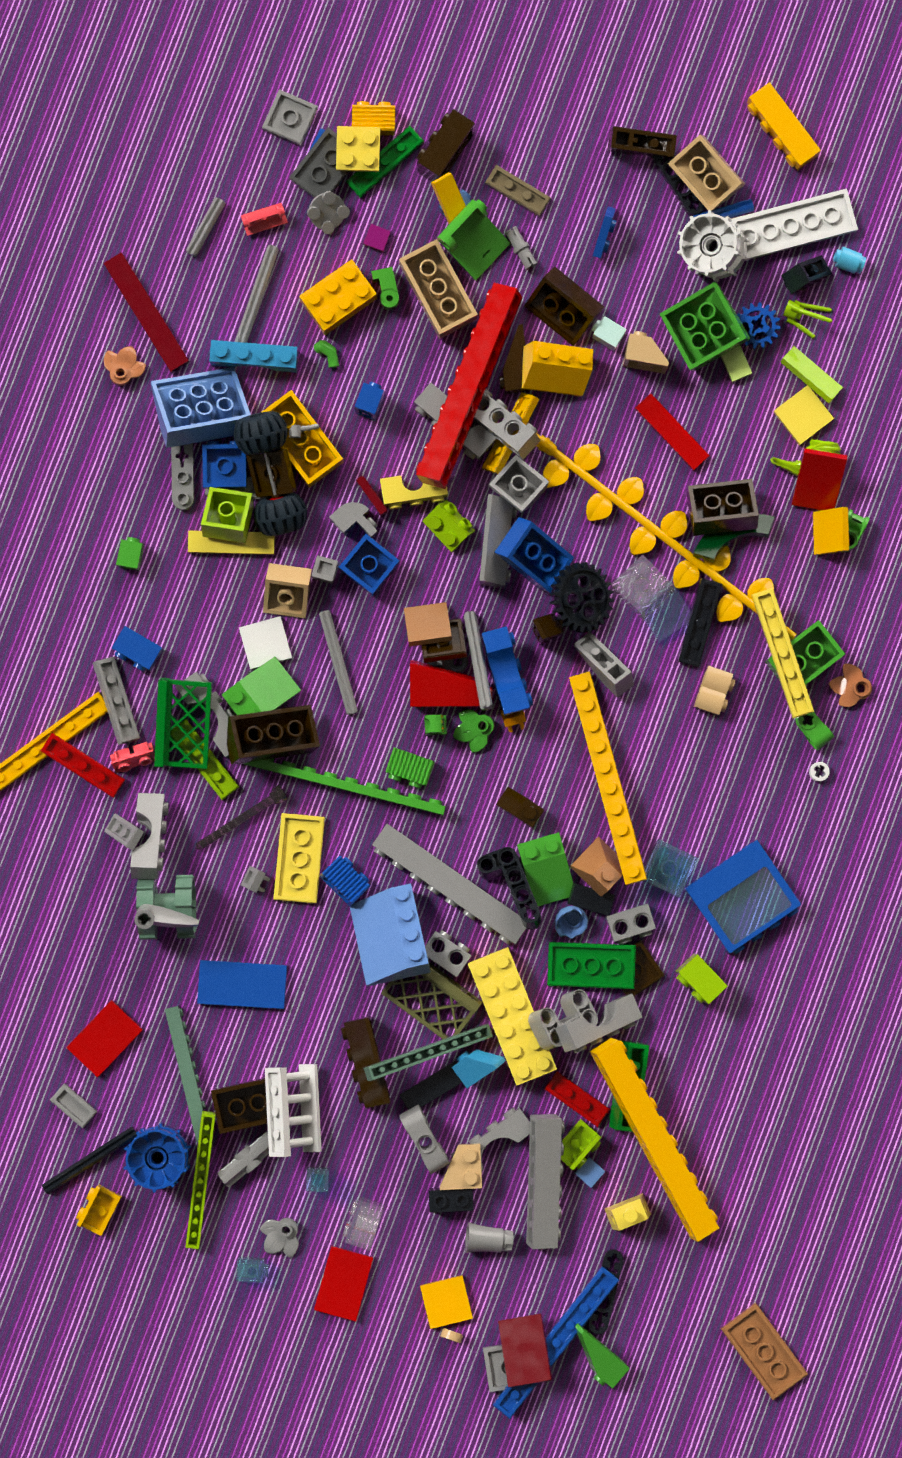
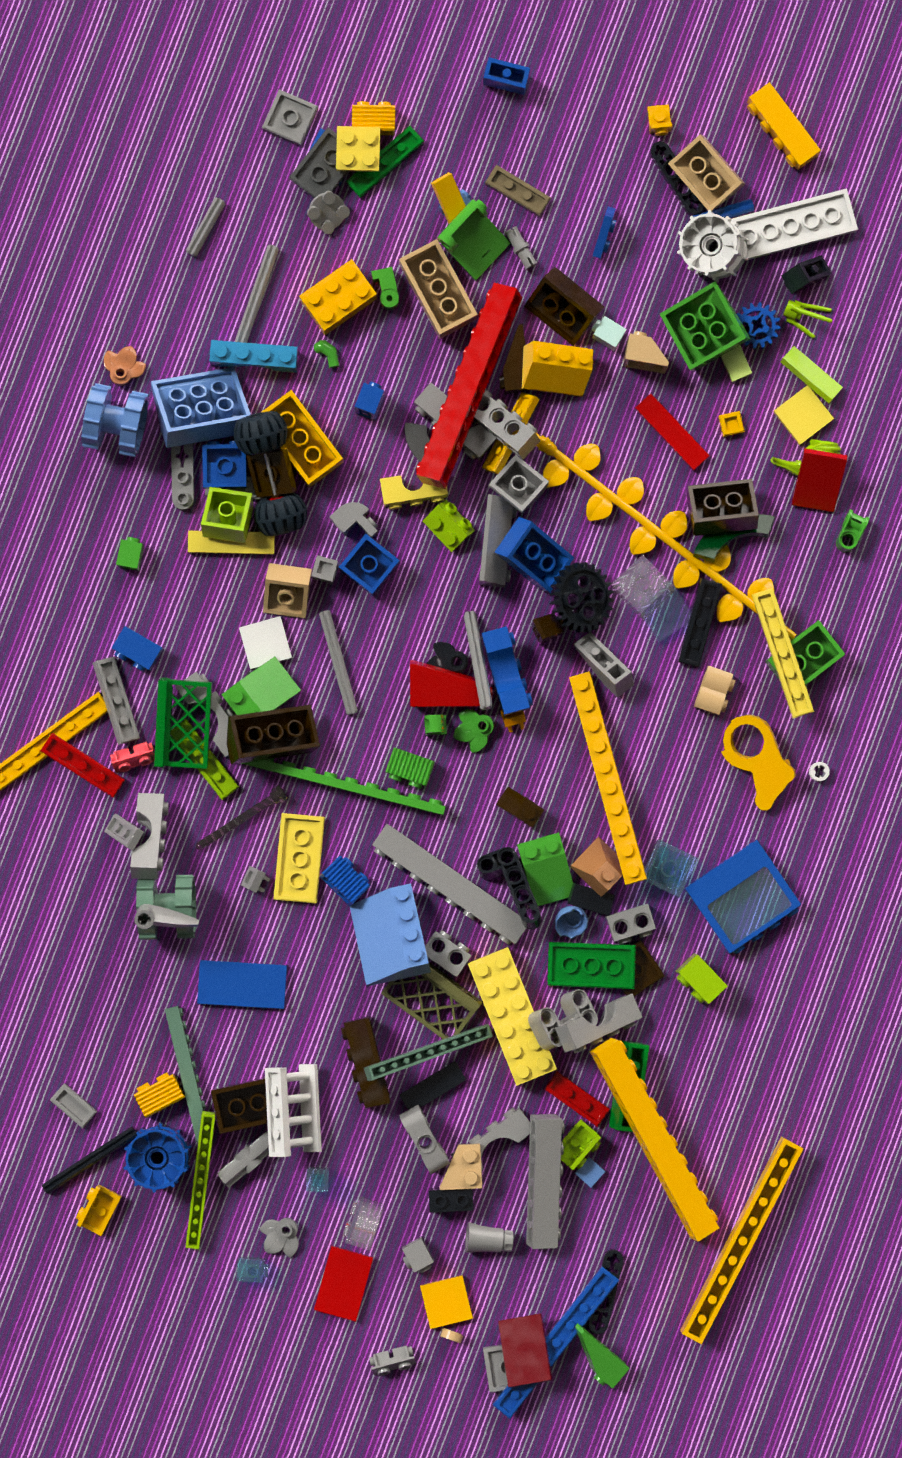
(104, 418): none -> medium blue piece
(104, 1038): red tile -> none
(146, 312): dark red tile -> none
(159, 1095): none -> yellow brick
(264, 219): coral hinge -> none
(295, 430): light grey hand -> none
(372, 496): dark red tile -> none
(377, 238): magenta tile -> none
(385, 1364): none -> light grey hinge
(416, 439): none -> dark grey tile
(417, 1256): none -> light grey brick
(427, 624): medium nougat tile -> none
(445, 145): dark brown brick -> none
(448, 649): dark brown tile -> none
(476, 1066): dark azure slope -> none
(506, 76): none -> blue brick
(628, 1212): light yellow torso -> none
(641, 142): dark brown slope -> none
(659, 119): none -> yellow bracket
(731, 424): none -> yellow tile
(741, 1240): none -> yellow brick
(764, 1351): medium nougat tile -> none
(768, 768): none -> yellow animal
(816, 732): bright green piece -> none
(831, 531): yellow tile -> none
(847, 686): nougat plate -> none
(849, 260): medium azure brick -> none

